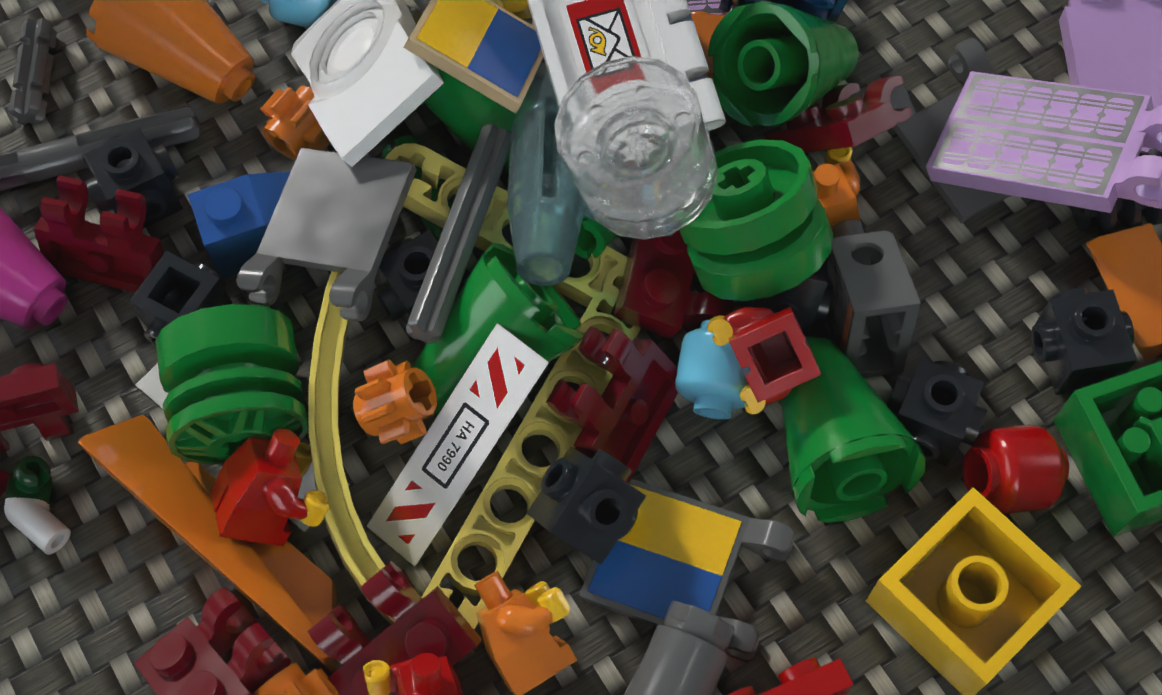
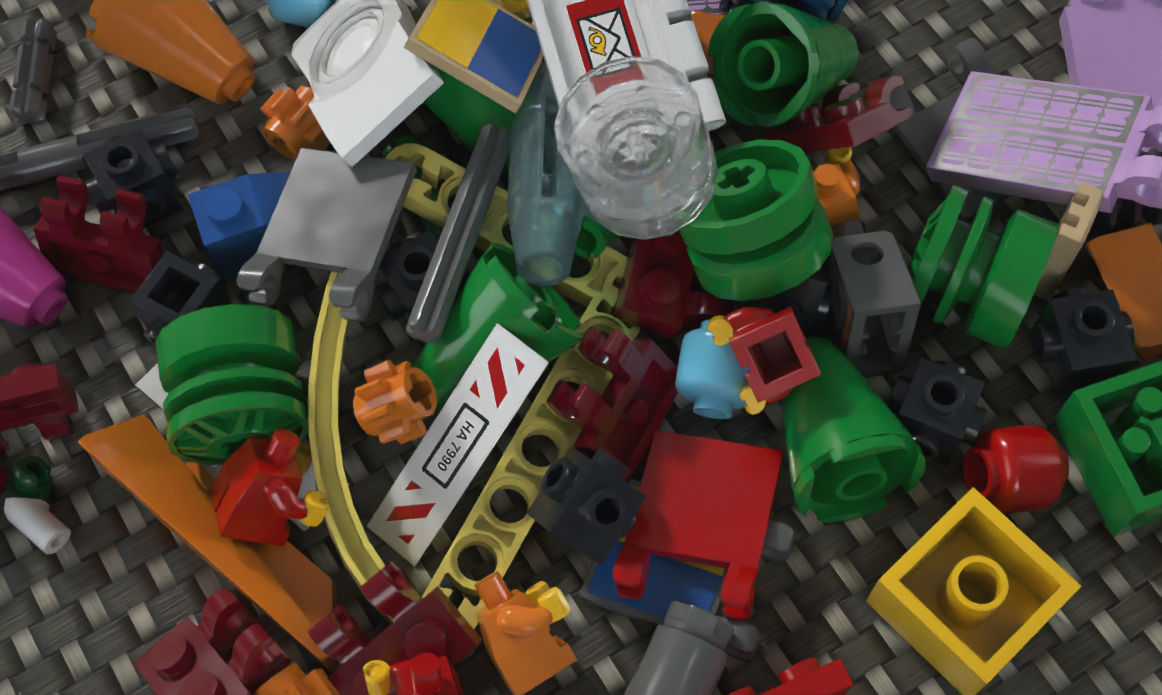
(706, 507): none -> red flag
(981, 266): none -> green wheel
(1070, 237): none -> tan tile

